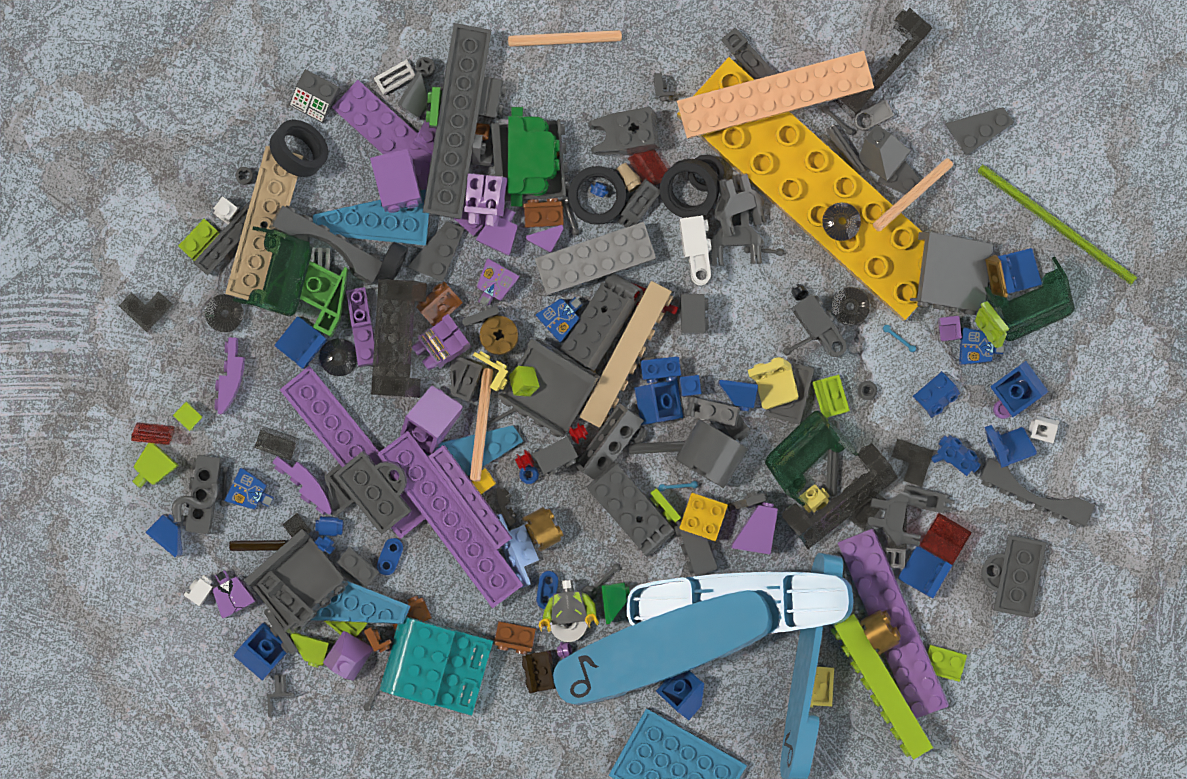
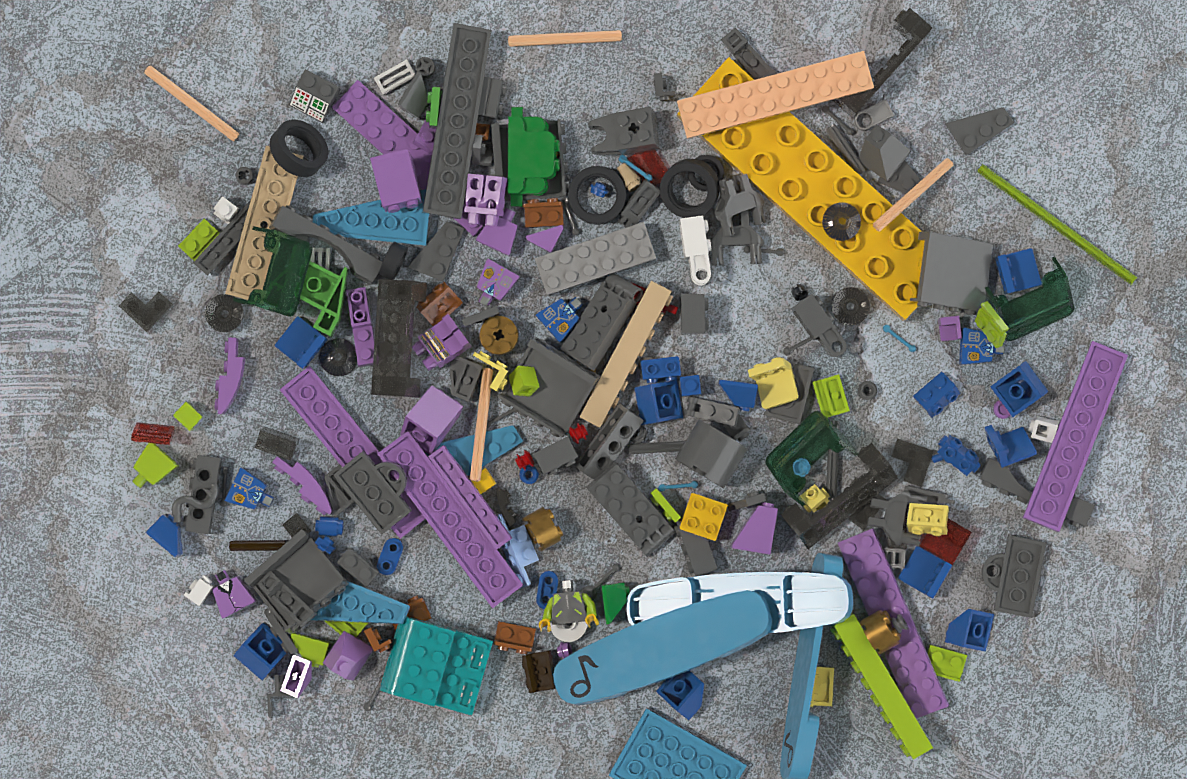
(191, 103): none -> light nougat axle
(297, 676): none -> slope
(623, 159): none -> dark azure hinge
(801, 467): none -> dark azure plate
(899, 623): none -> dark grey bush
(927, 519): none -> light yellow bracket
(970, 630): none -> blue slope
(996, 276): pearl gold slope -> none
(1075, 436): none -> medium lavender plate

